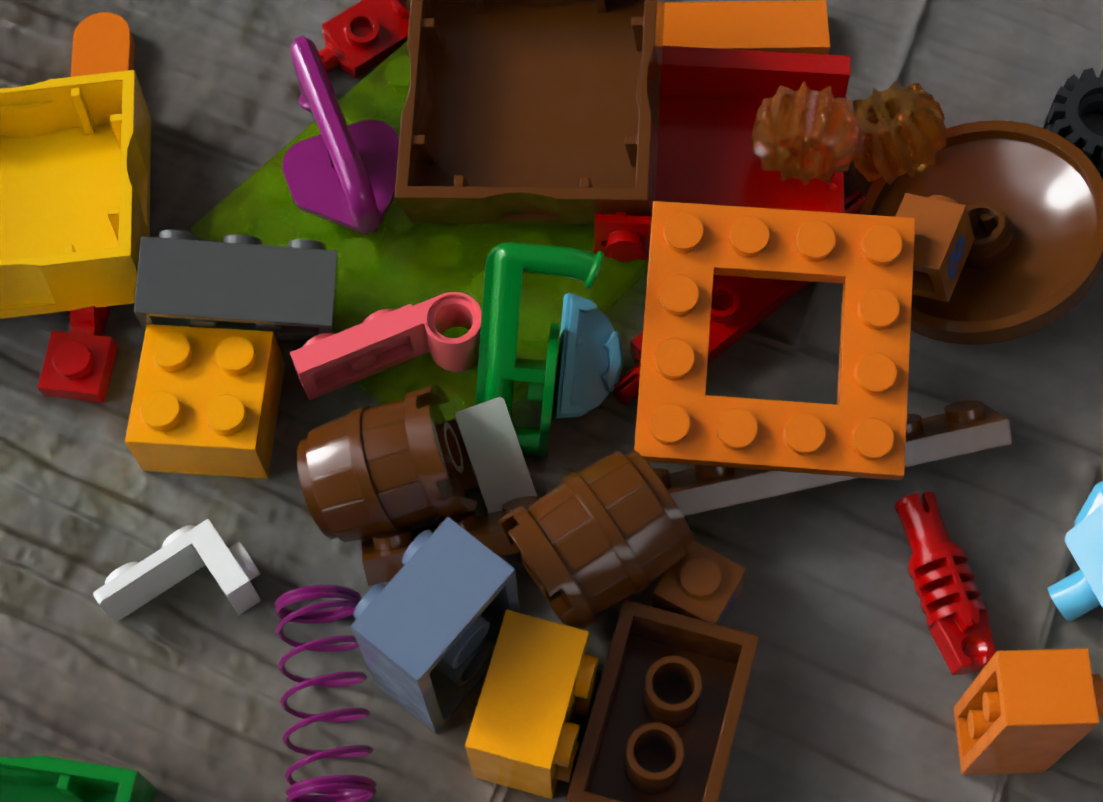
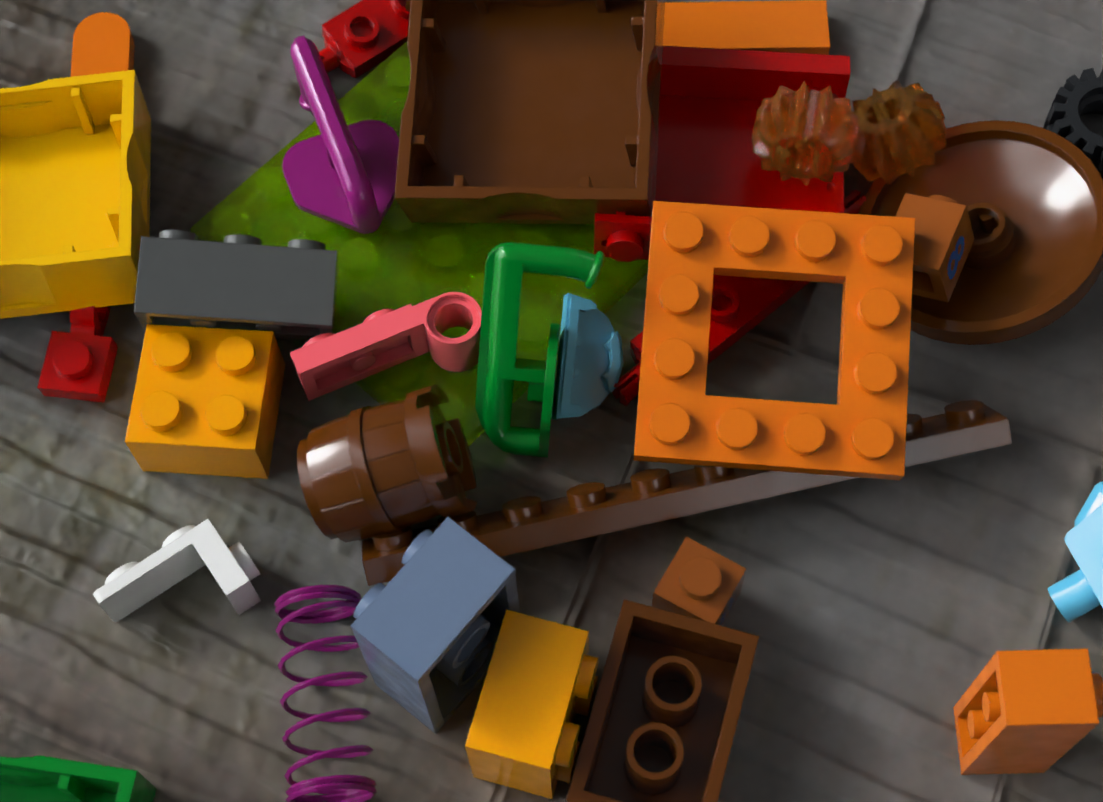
(495, 453): white sticker -> none
(599, 536): reddish brown piece -> none
(945, 587): red hinge -> none

